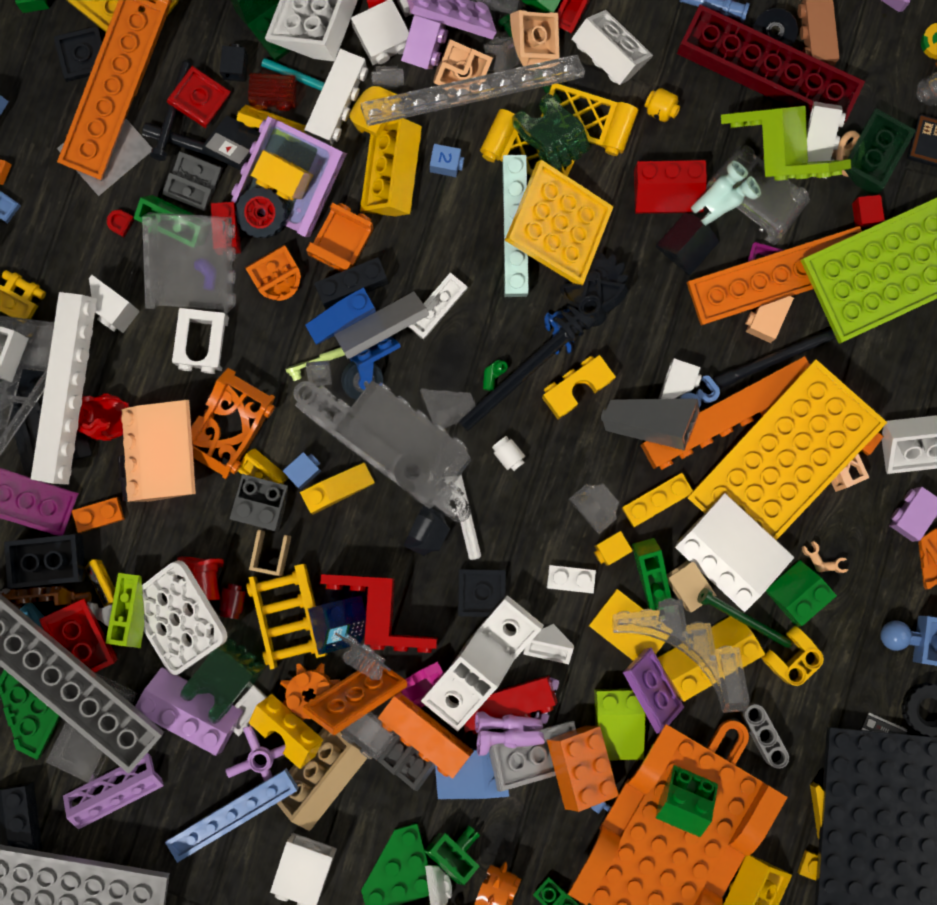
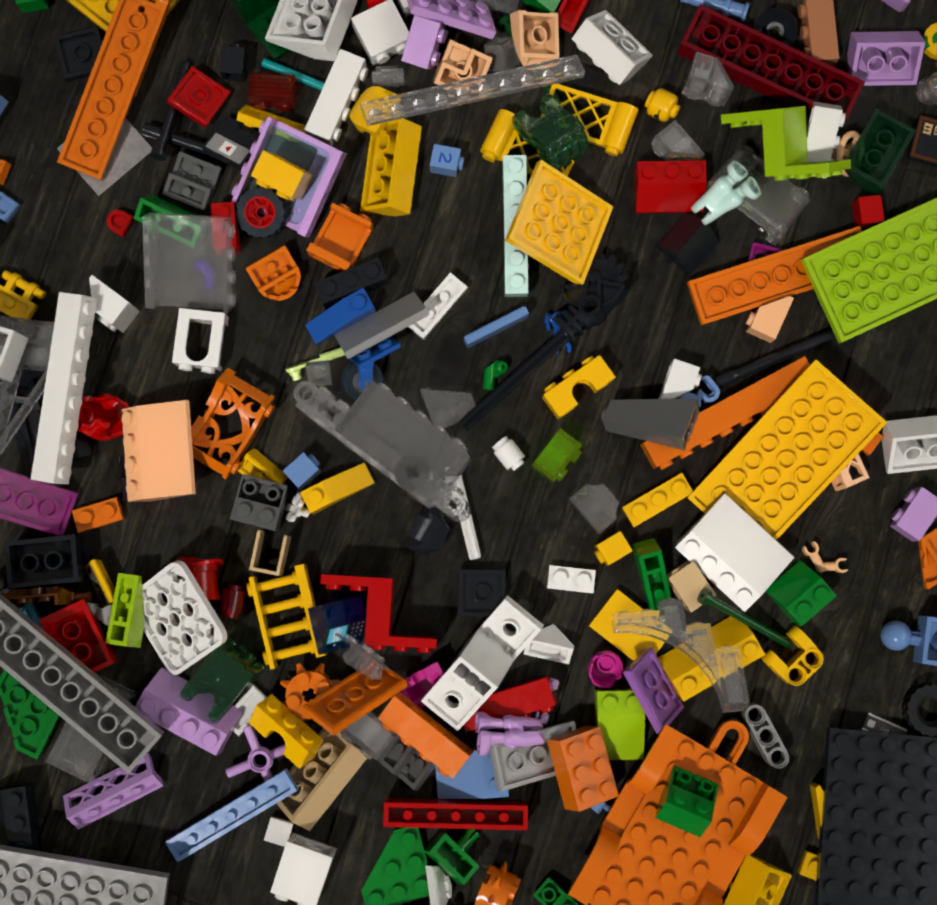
(278, 831): none -> white tile
(296, 509): none -> white plant
(455, 814): none -> red brick
(496, 326): none -> medium blue tile
(557, 455): none -> clear neon green brick
(605, 668): none -> dark pink hair
(676, 144): none -> clear slope
(707, 81): none -> clear slope
(885, 57): none -> lavender slope

